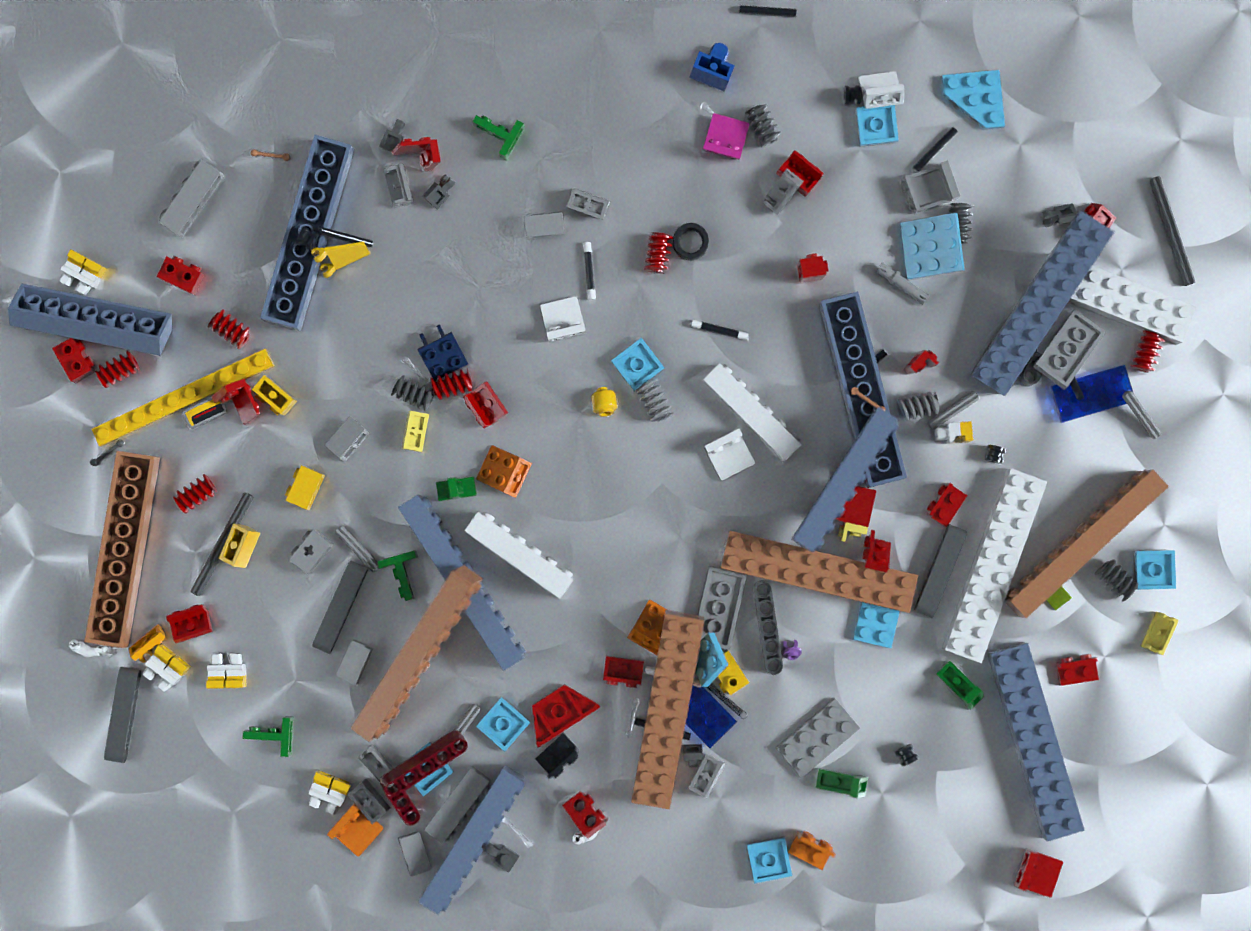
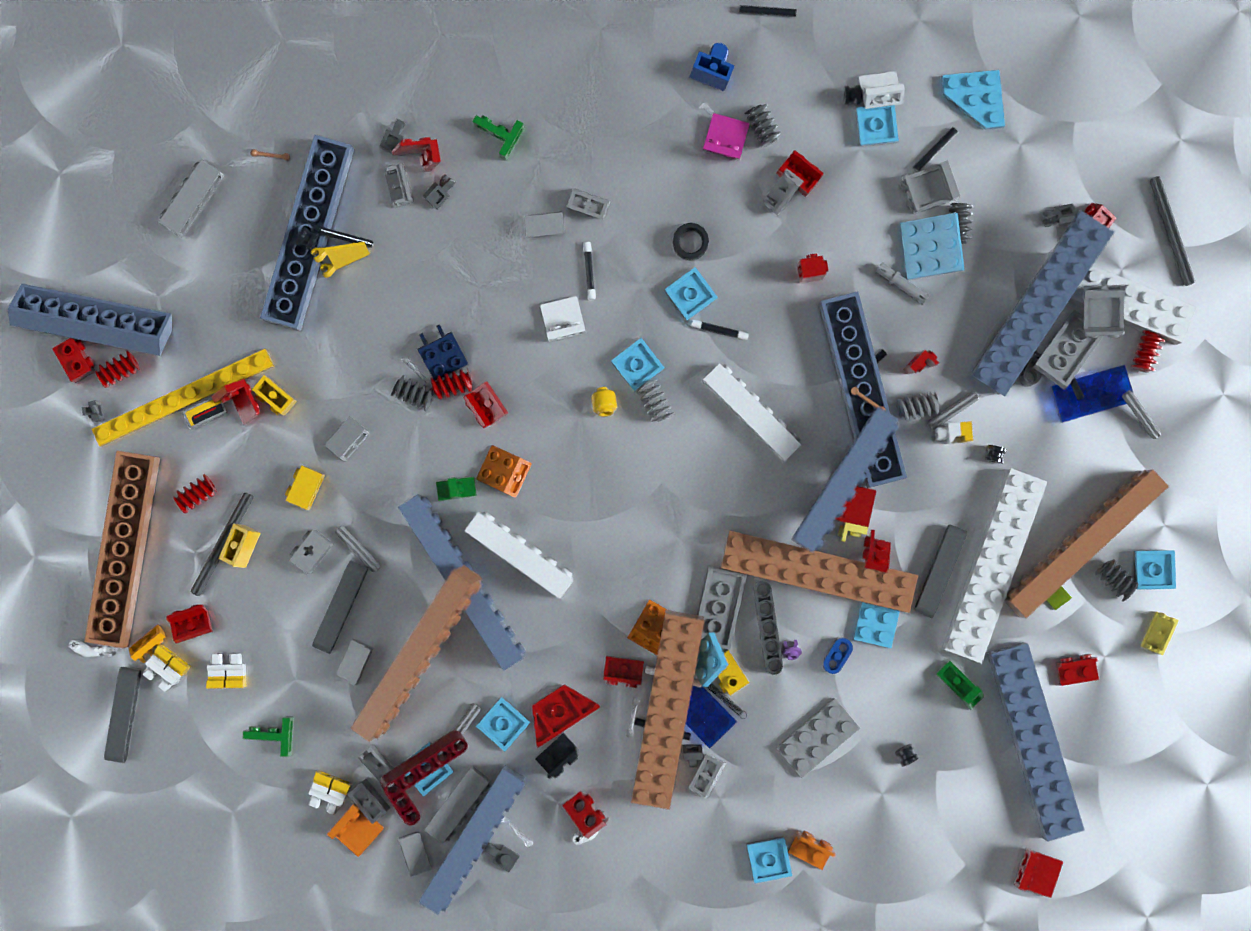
(82, 269): white hips -> none
(94, 411): none -> dark grey plate
(94, 462): dark grey hinge -> none
(180, 275): red brick -> none
(229, 329): red piece -> none
(400, 572): green bracket -> none
(415, 431): light yellow hinge -> none
(657, 252): red piece -> none
(691, 293): none -> medium azure plate
(729, 454): white bracket -> none
(838, 656): none -> blue plate
(842, 783): green bracket -> none
(946, 504): red bracket -> none
(1104, 310): none -> light grey panel

